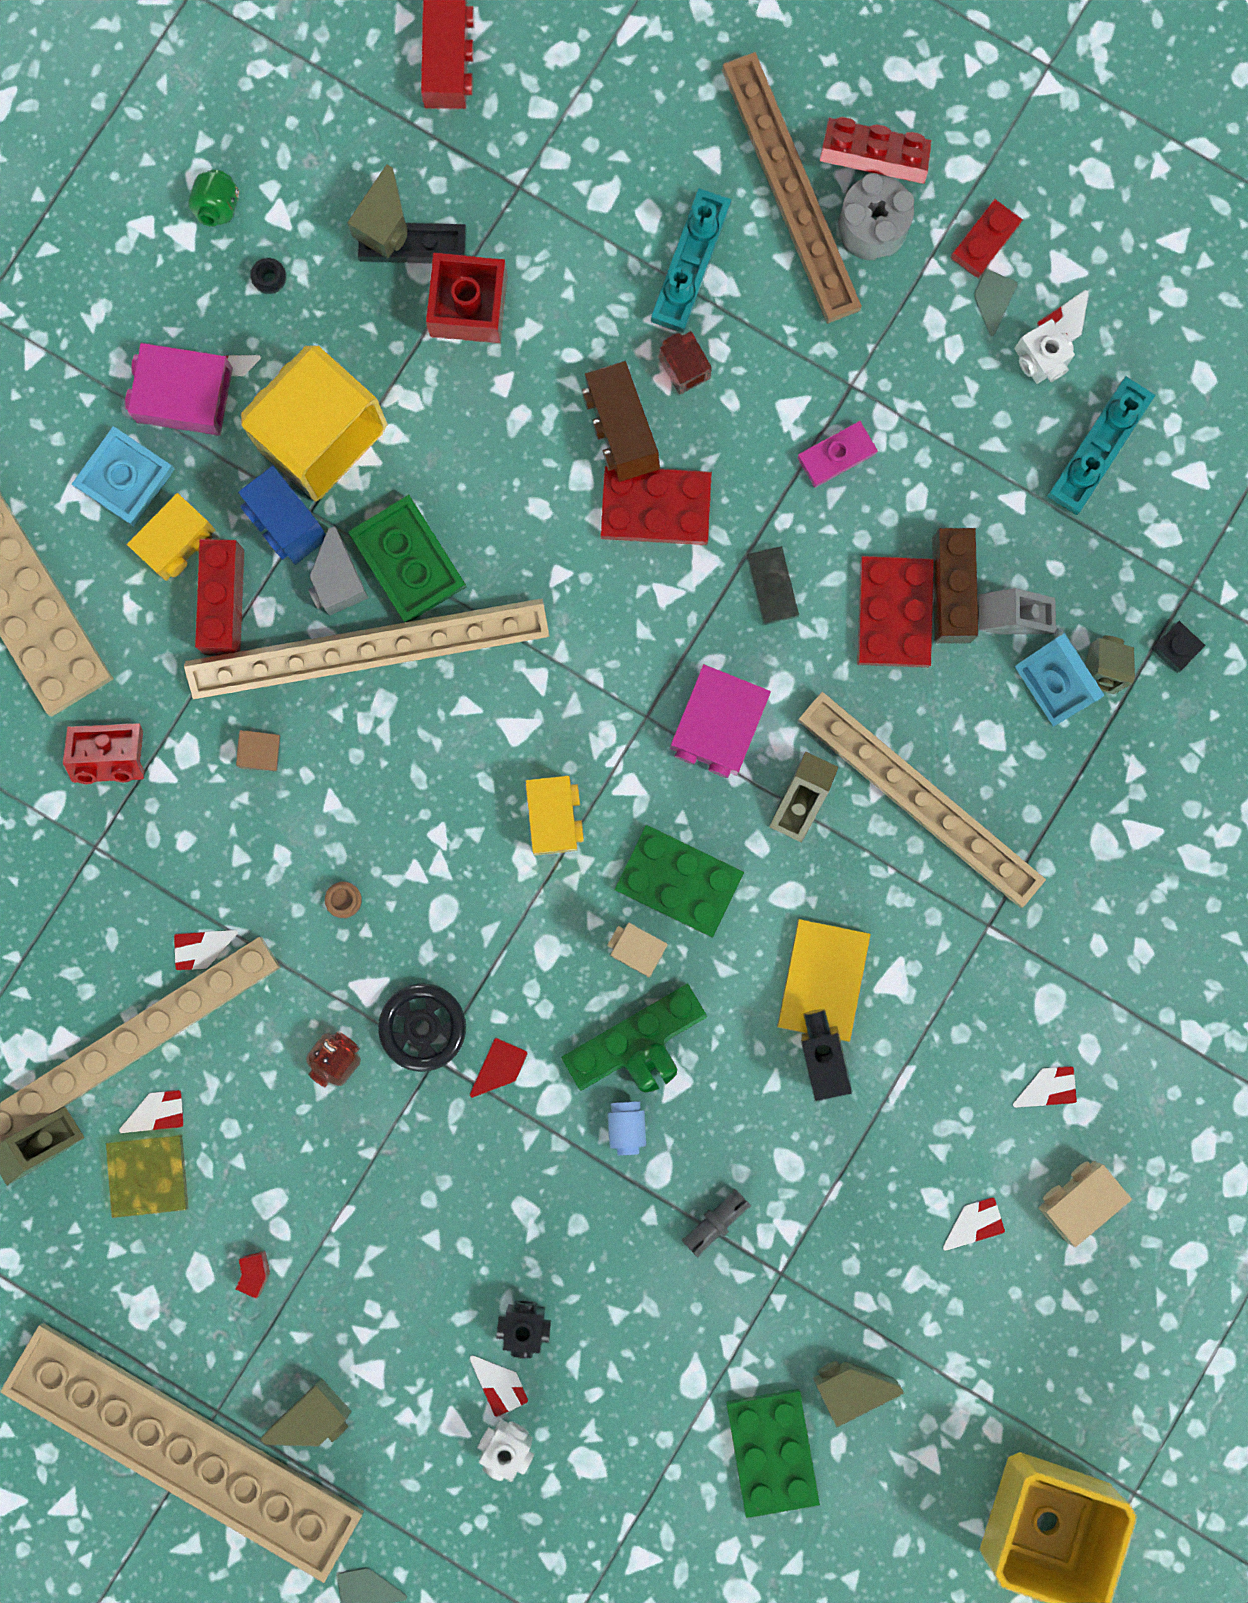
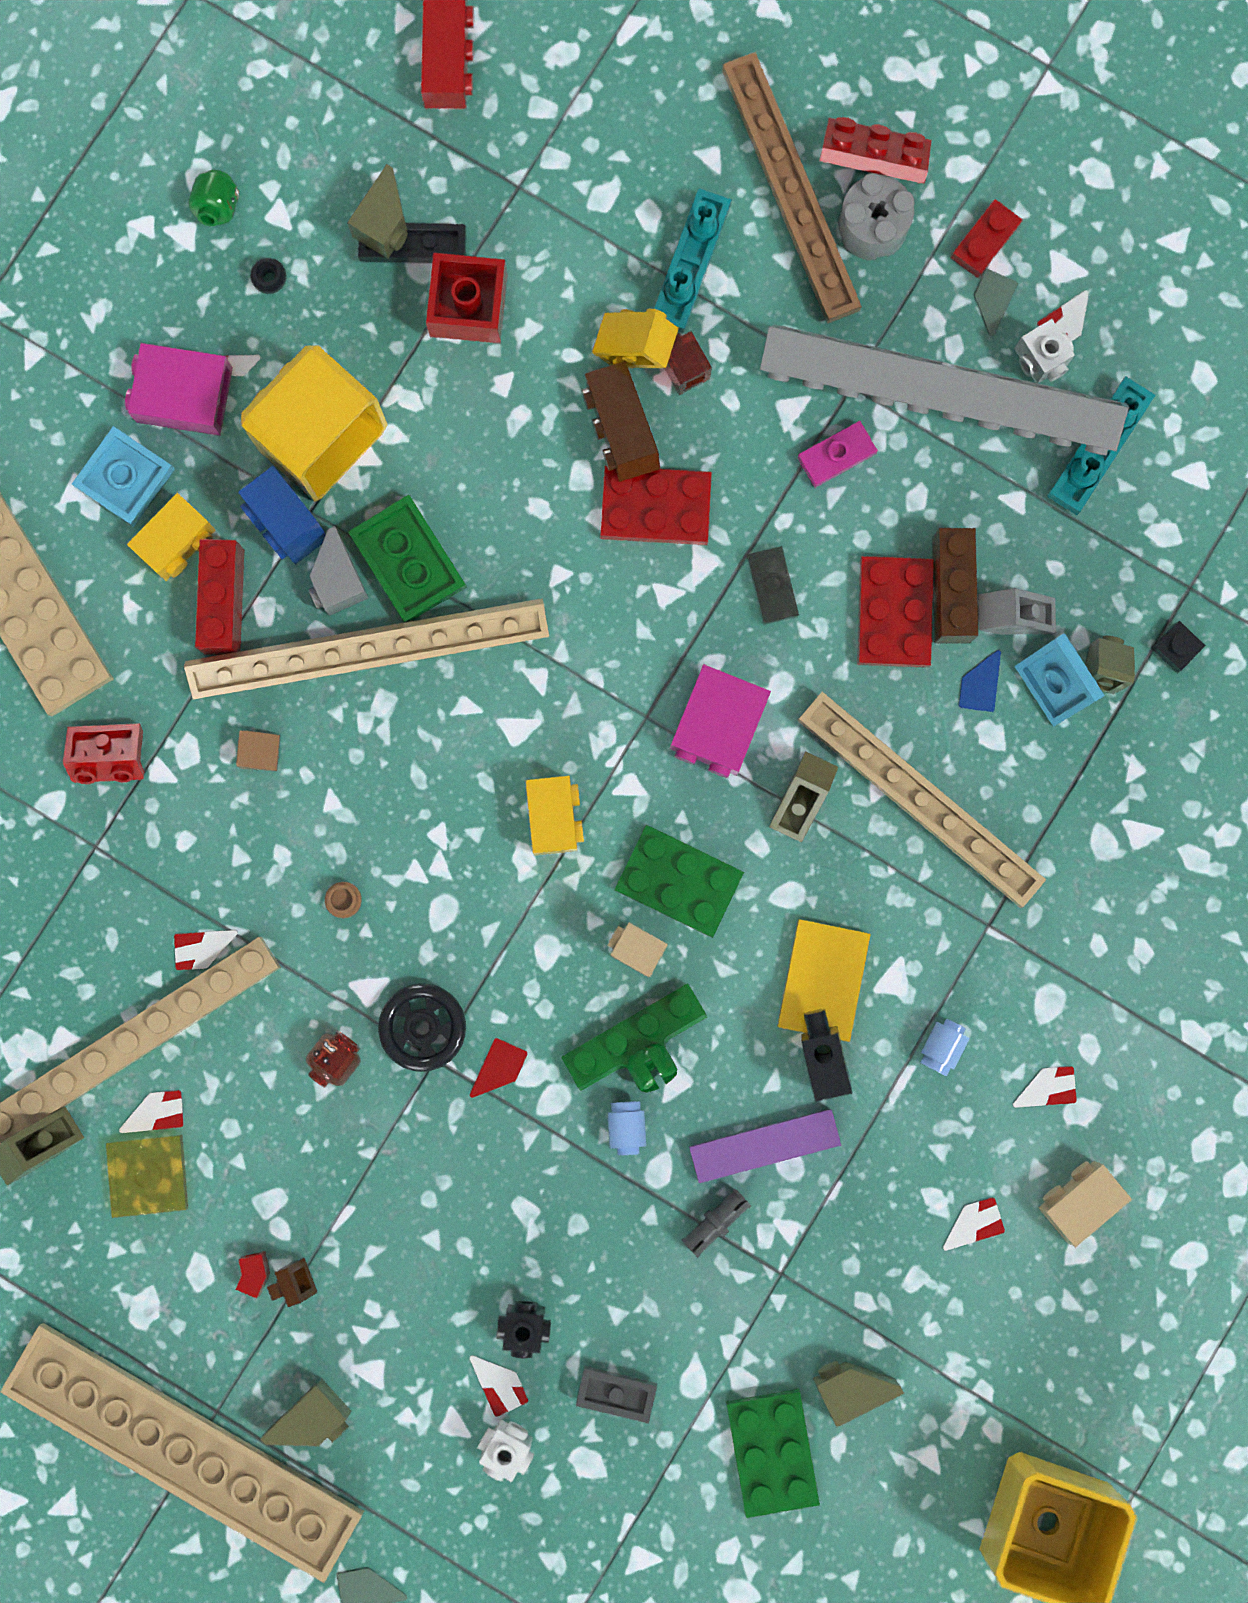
(293, 1283): none -> reddish brown tile
(616, 1394): none -> dark grey plate
(635, 337): none -> yellow brick
(765, 1145): none -> medium lavender tile
(944, 1046): none -> light blue brick
(945, 388): none -> light grey brick
(980, 685): none -> blue sticker

